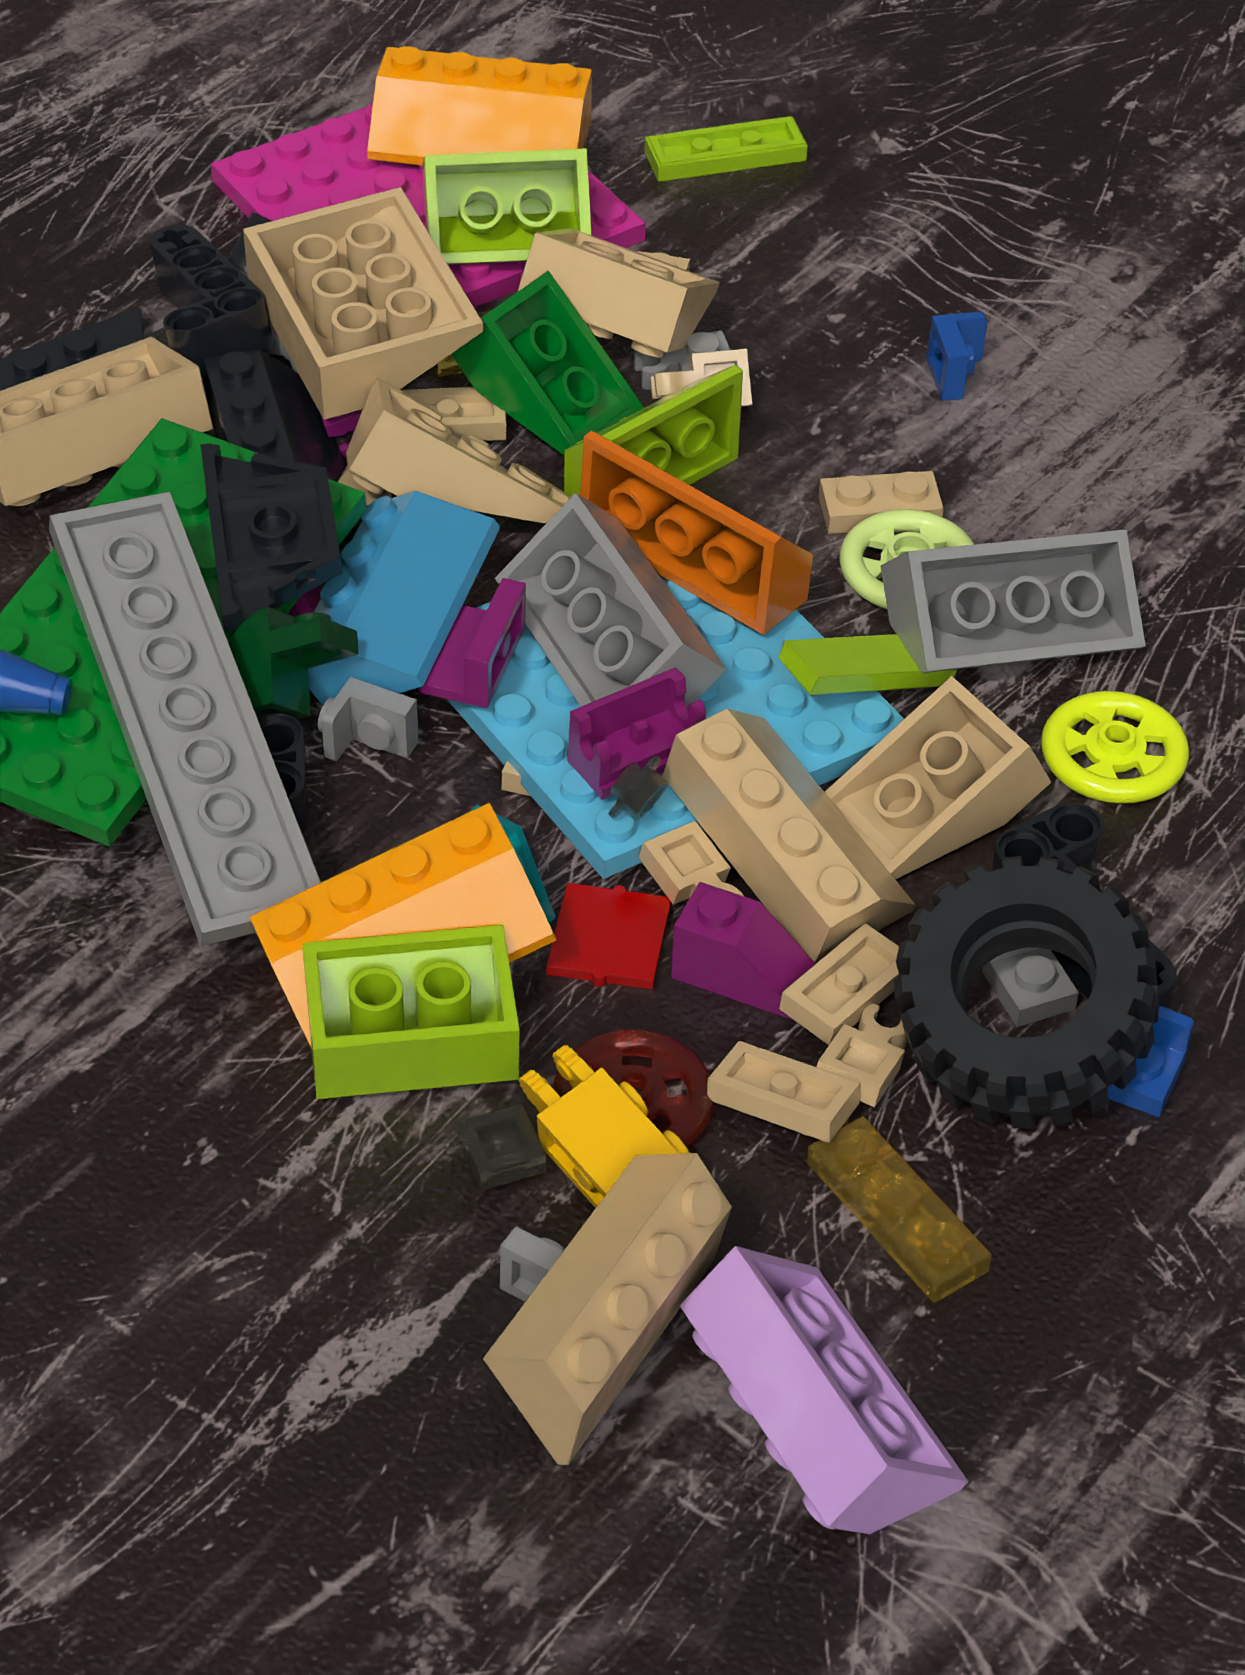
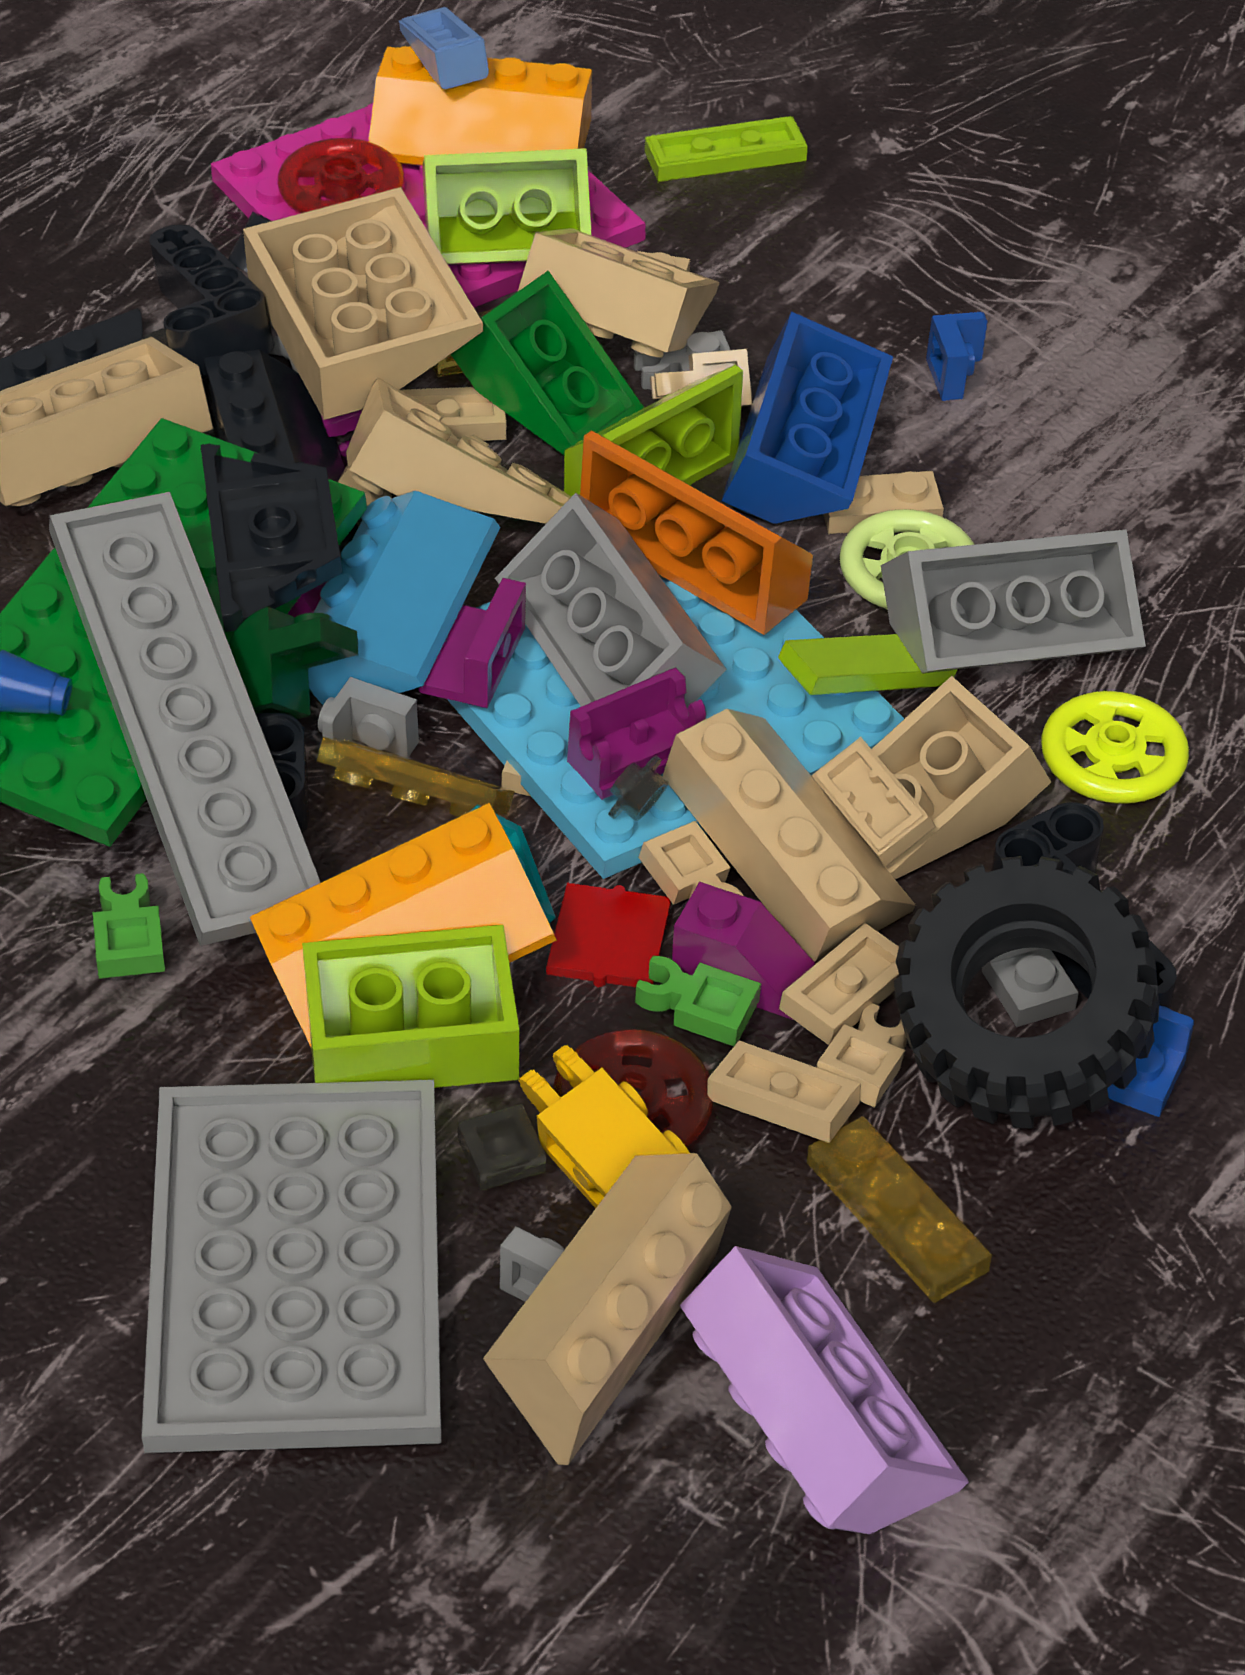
(127, 932): none -> bright green plate
(293, 1268): none -> light grey plate
(336, 173): none -> clear red plate
(411, 779): none -> clear yellow plate
(446, 47): none -> medium blue slope
(707, 1003): none -> bright green plate
(808, 424): none -> blue slope
(873, 801): none -> tan plate

